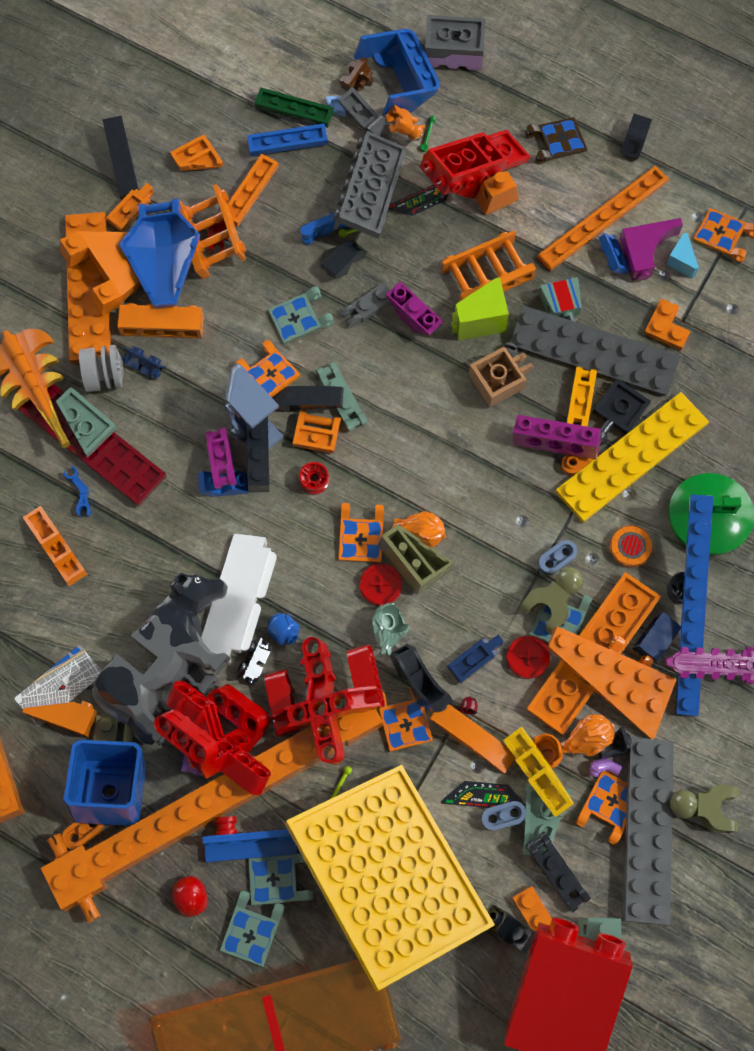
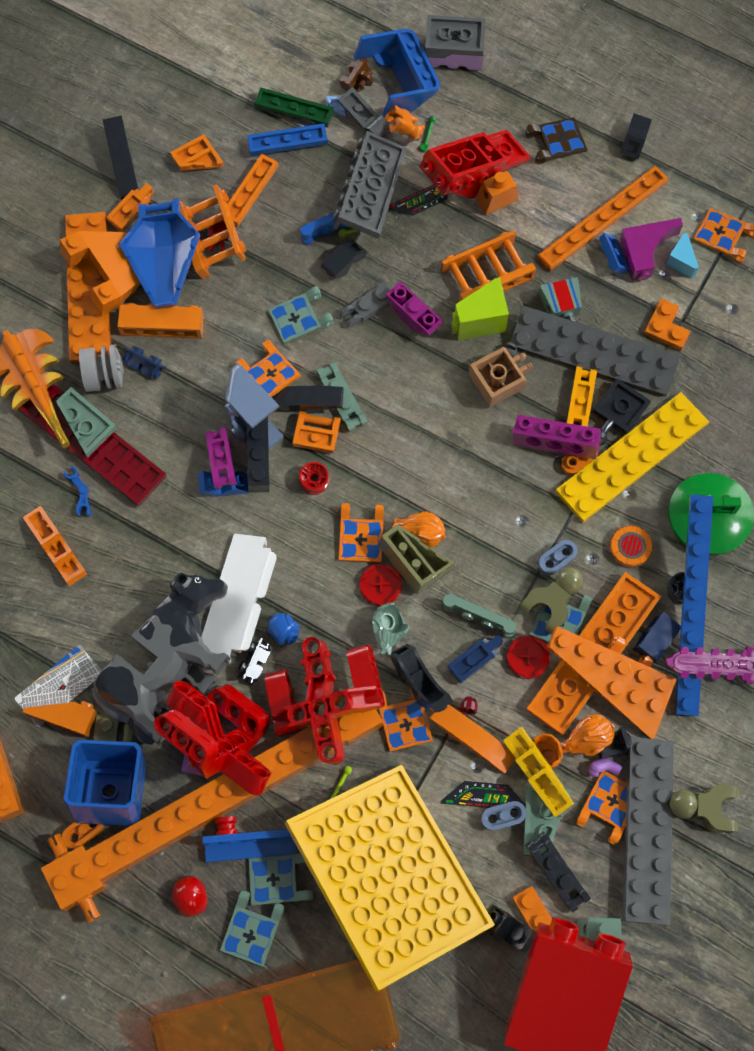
(471, 611): none -> sand green plate

